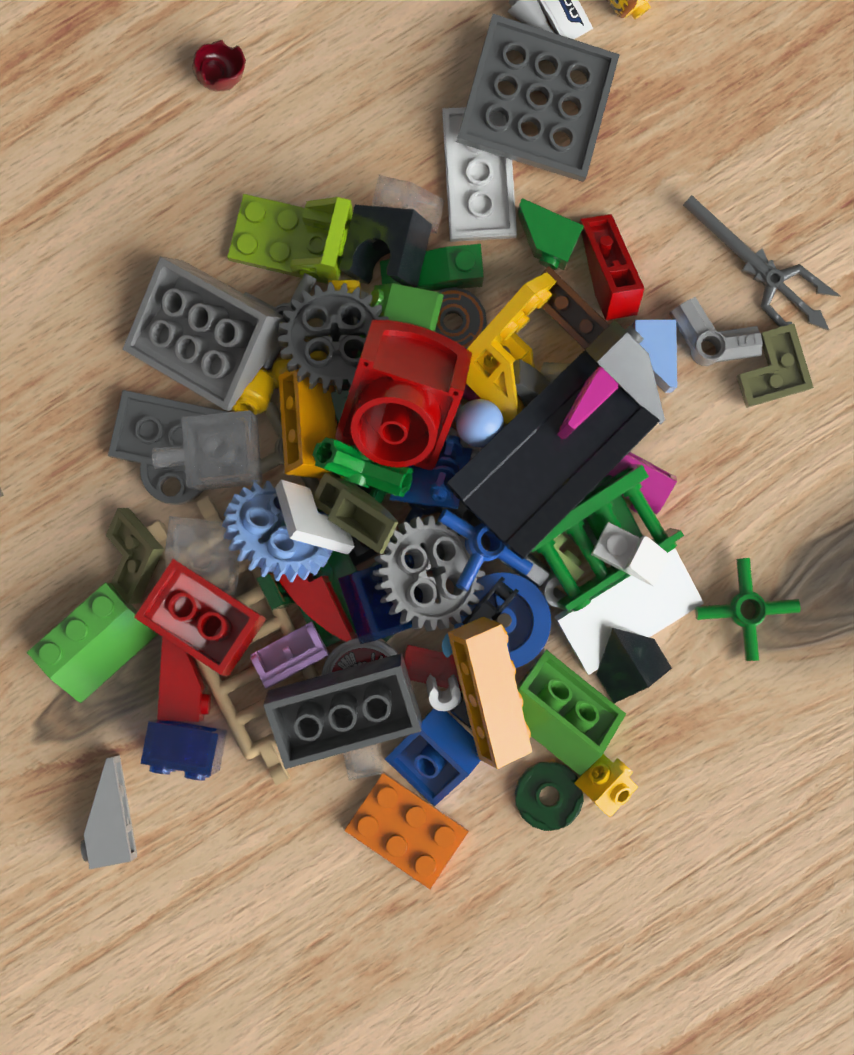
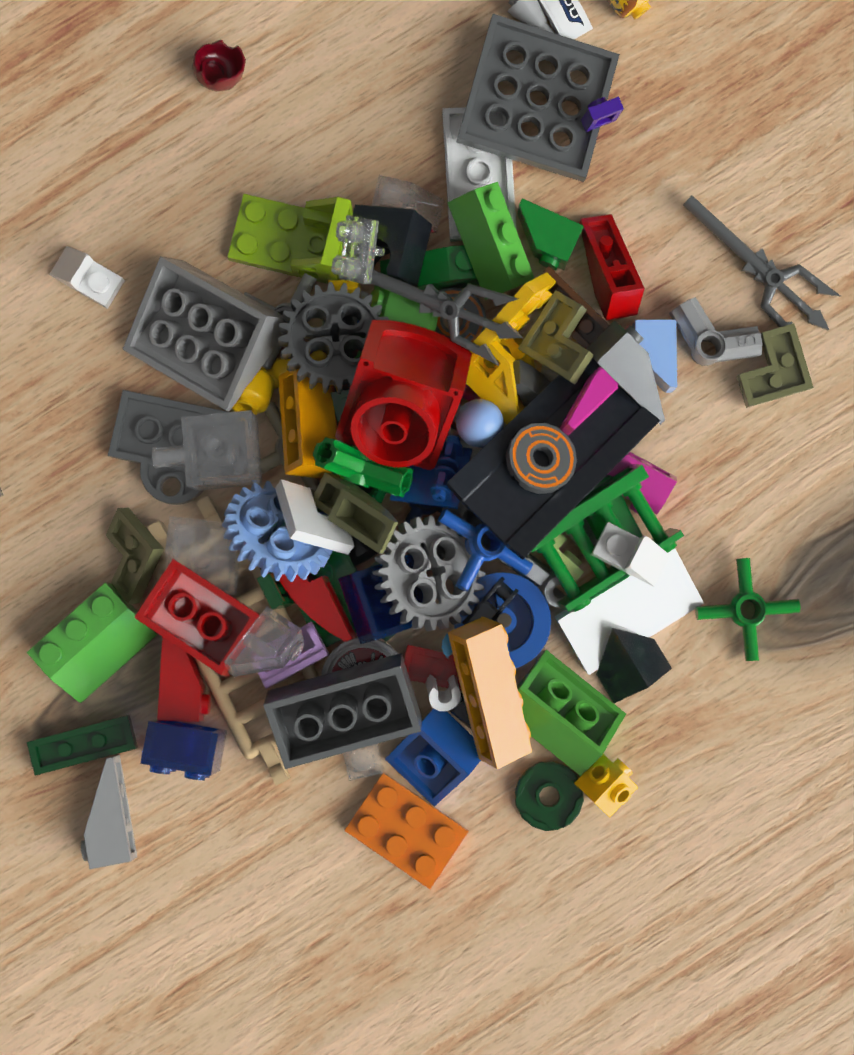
(82, 745): none -> dark green plate
(87, 277): none -> white slope
(266, 645): none -> clear slope
(358, 250): none -> clear hips
(451, 309): none -> dark grey piece
(491, 239): none -> bright green slope
(550, 342): none -> olive plate
(557, 448): none -> dark grey tile
(601, 113): none -> dark purple plate

